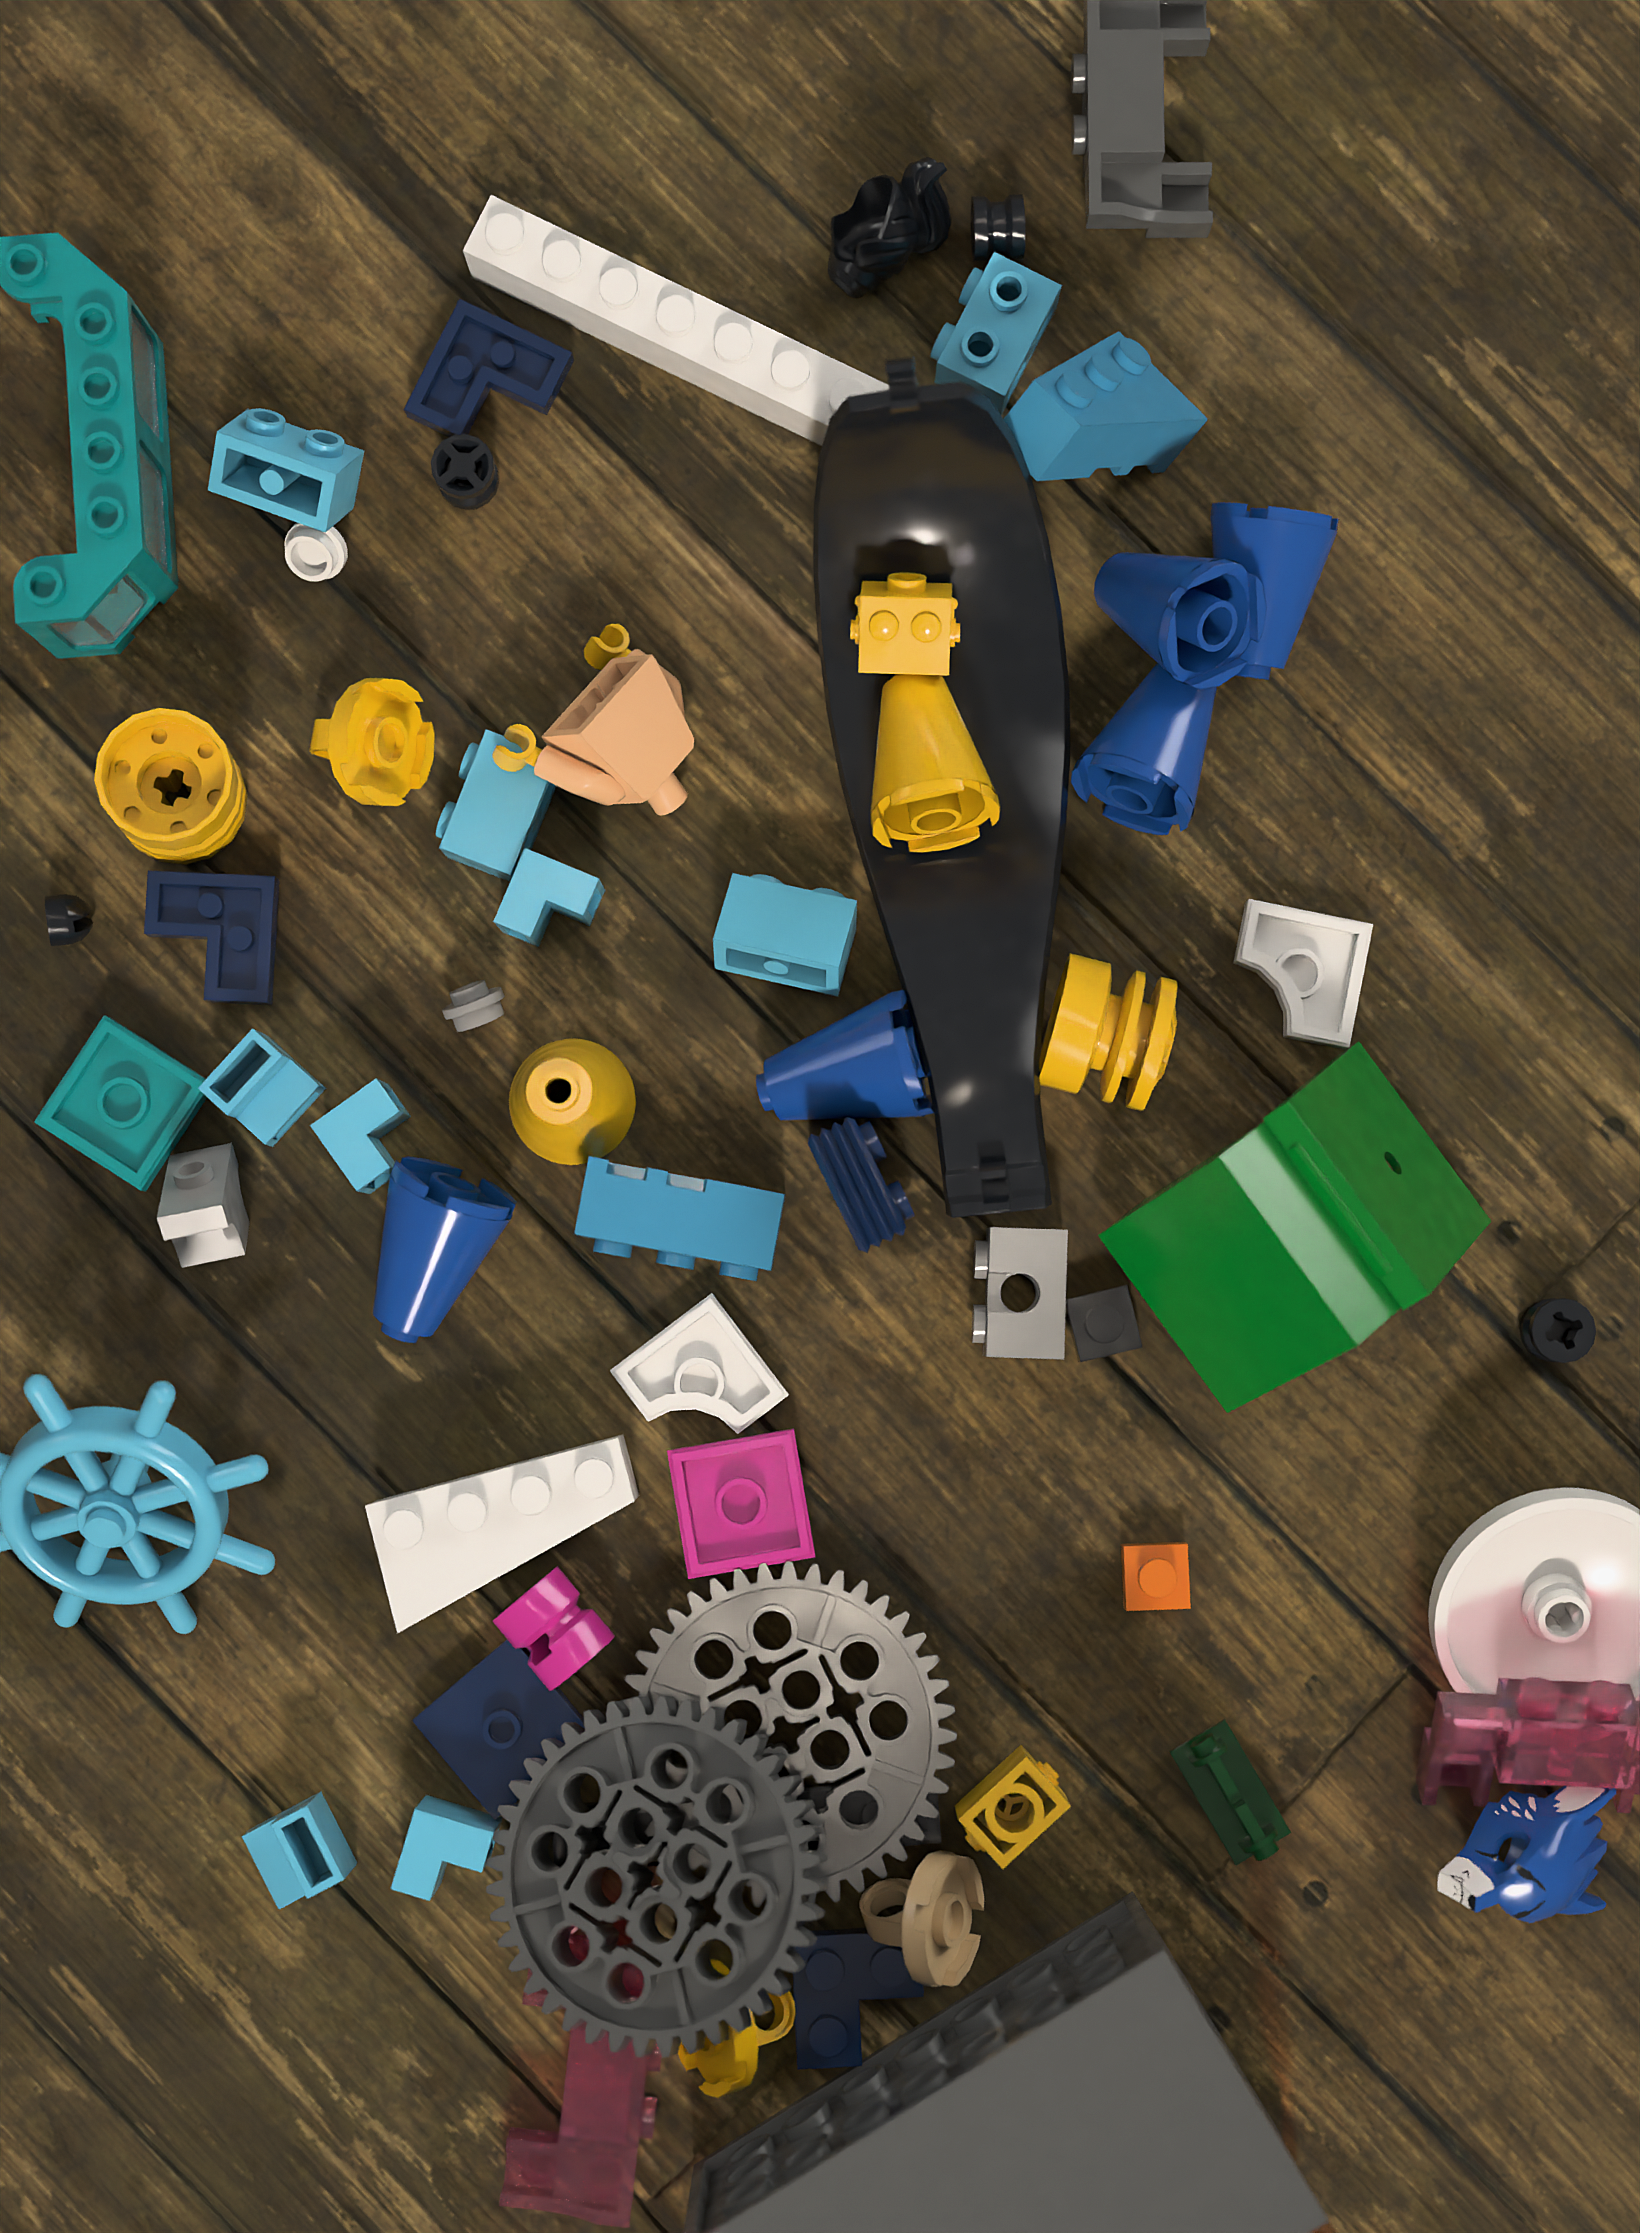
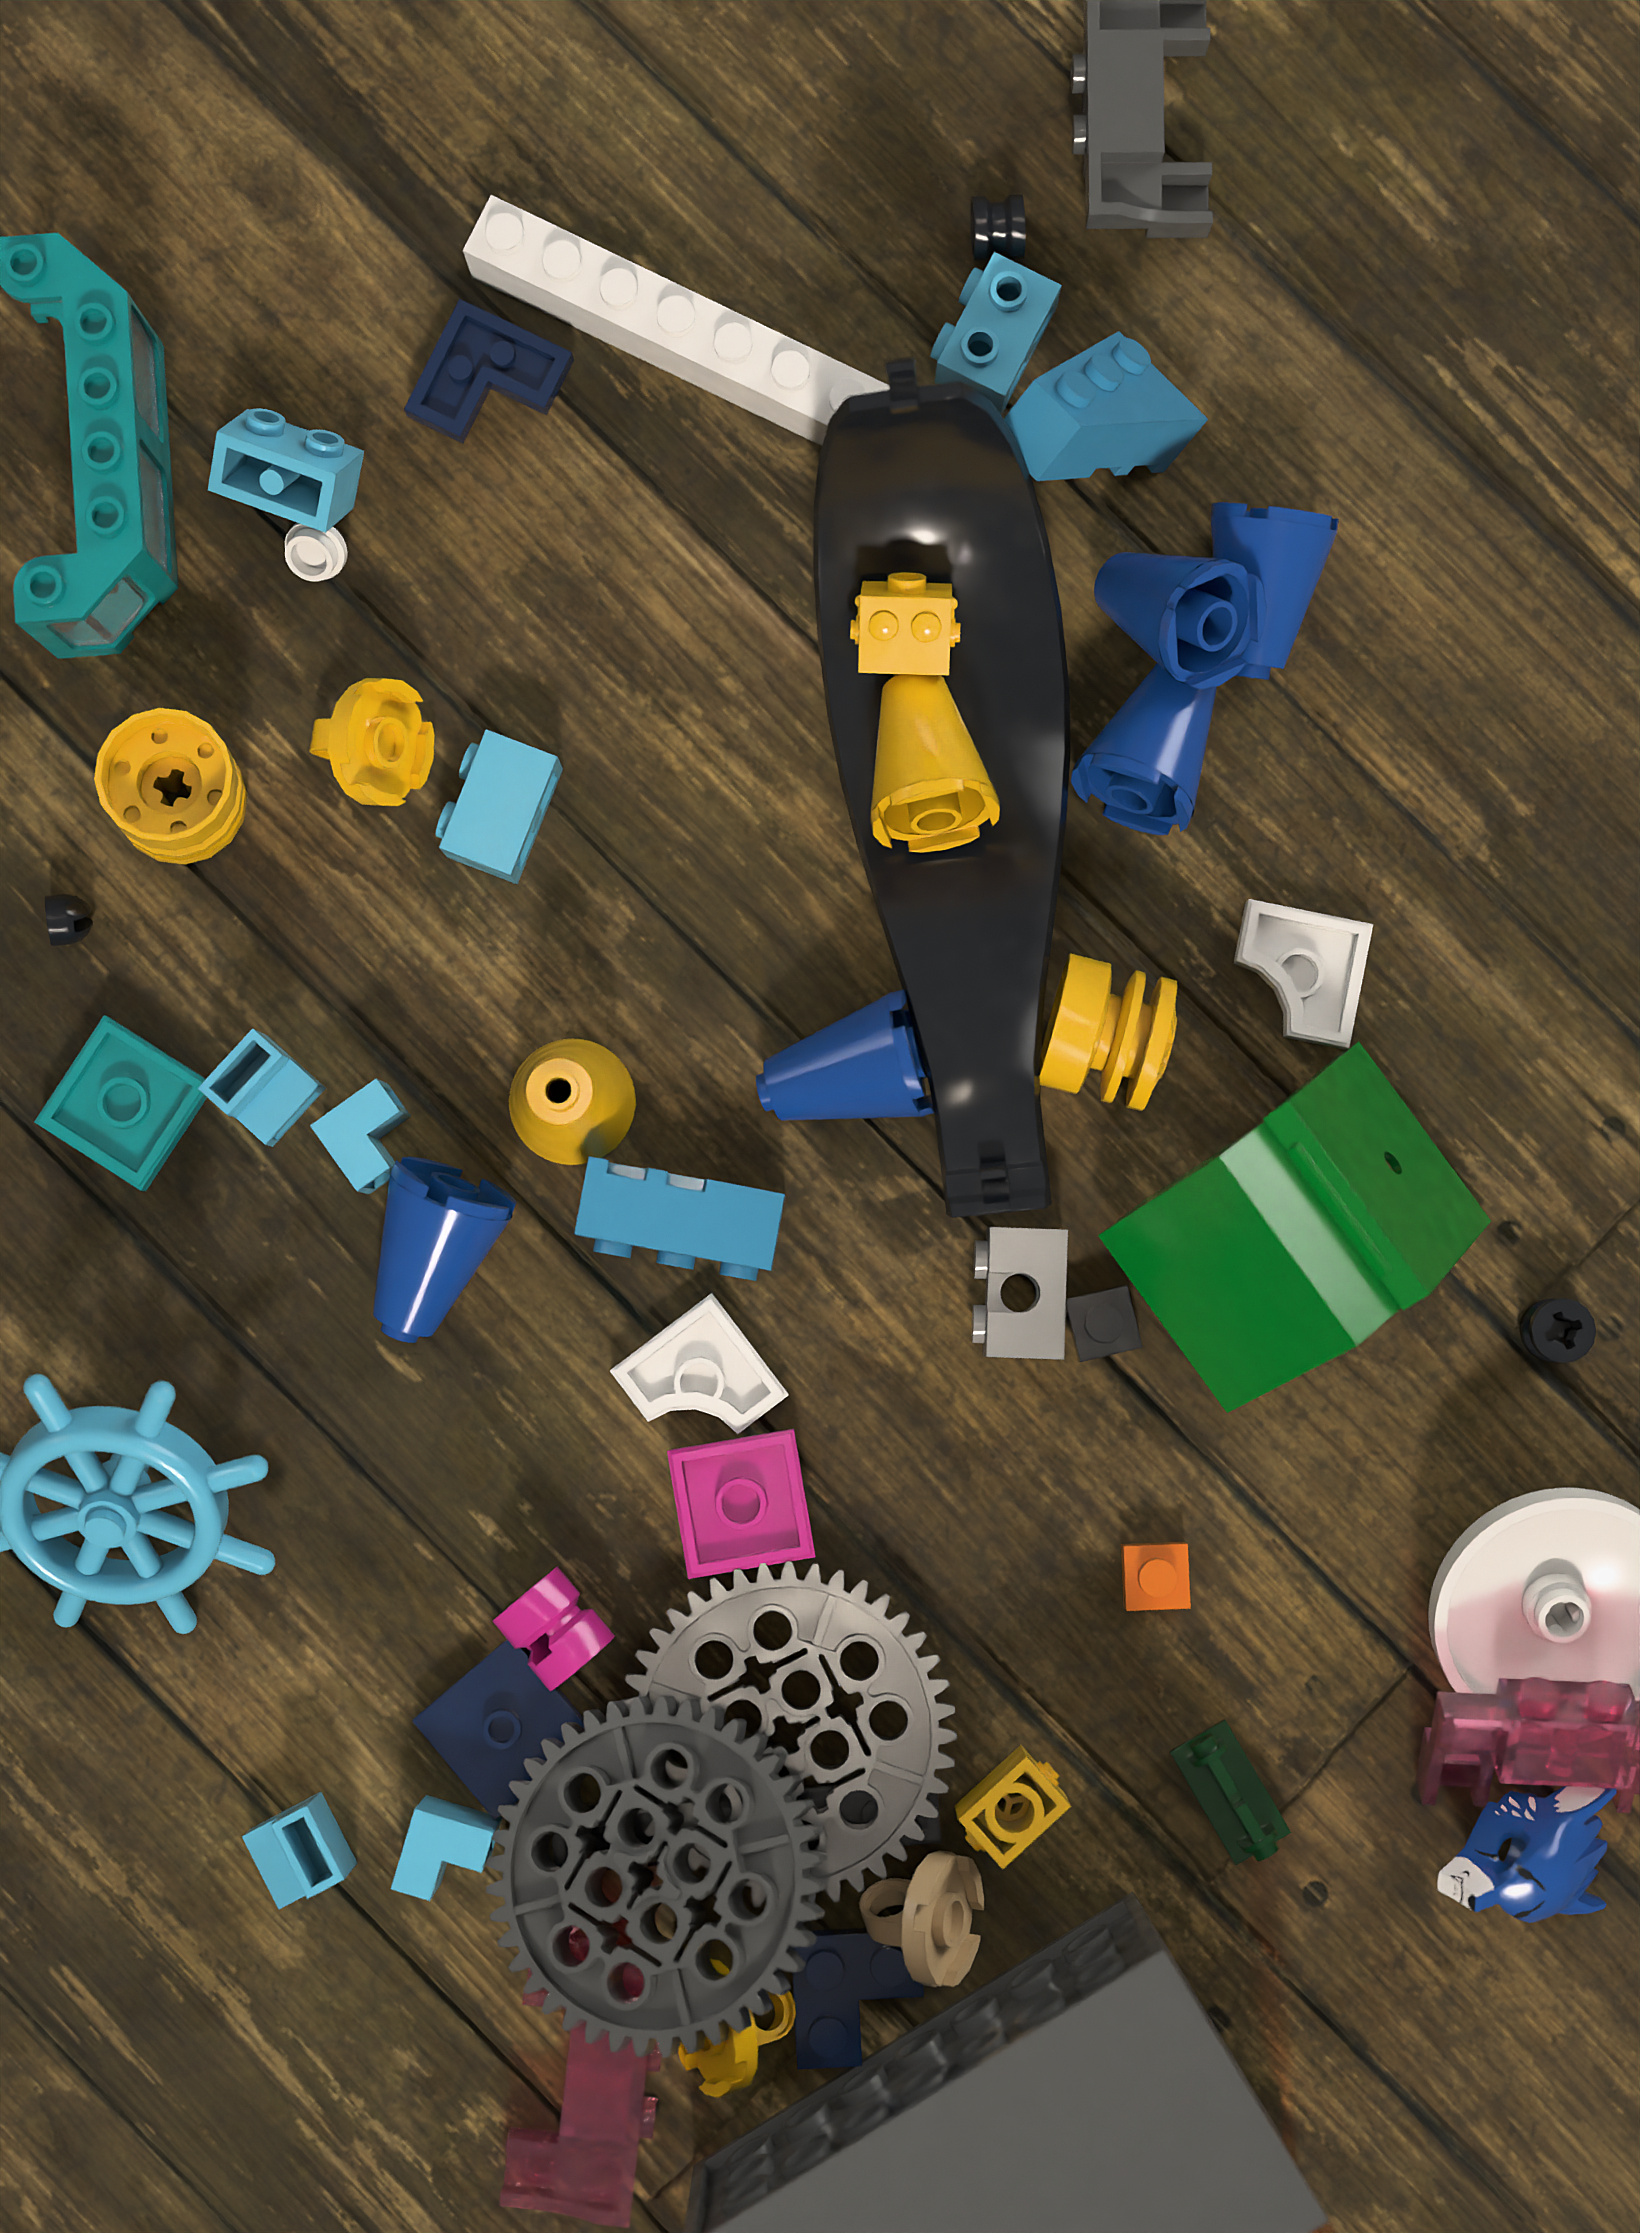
(204, 1206): light grey brick -> none
(236, 919): dark blue plate -> none
(458, 459): black wheel -> none
(474, 1005): light grey plate -> none
(480, 1526): white wedge -> none
(539, 890): medium azure piece -> none
(617, 735): light nougat torso -> none
(785, 933): medium azure brick -> none
(849, 1167): dark blue brick -> none
(887, 226): black hair -> none

